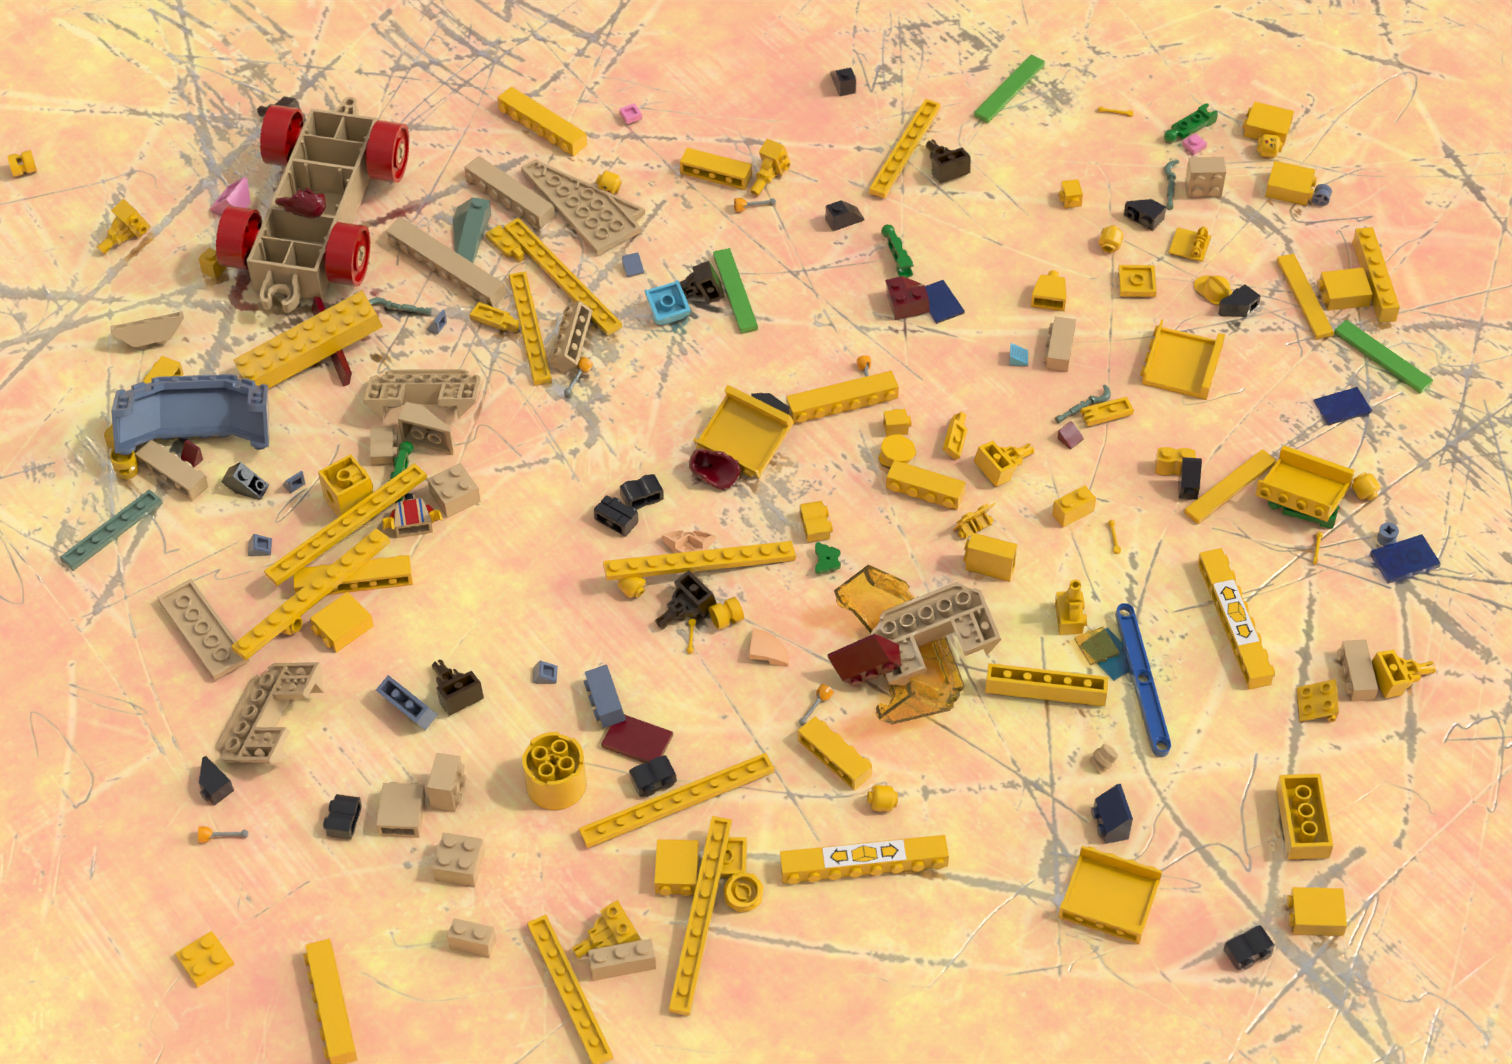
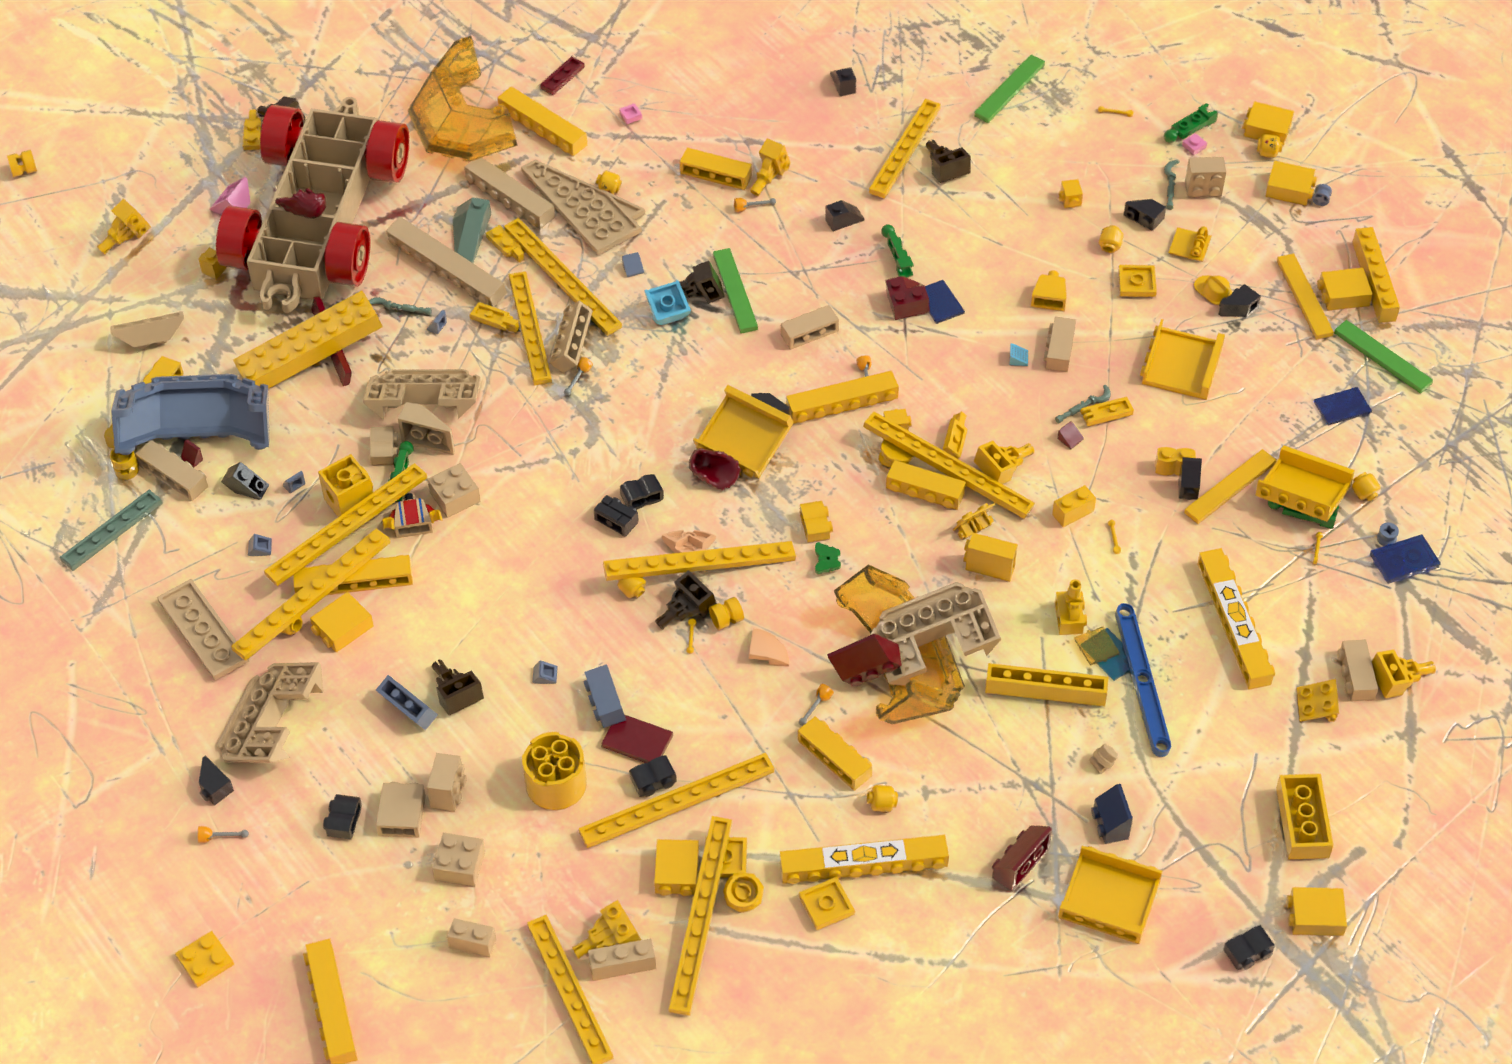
(252, 131): none -> yellow hinge
(446, 120): none -> clear yellow windscreen
(562, 75): none -> dark red tile
(809, 327): none -> tan brick
(826, 903): none -> yellow plate
(949, 465): none -> yellow plate
(1022, 856): none -> dark red slope

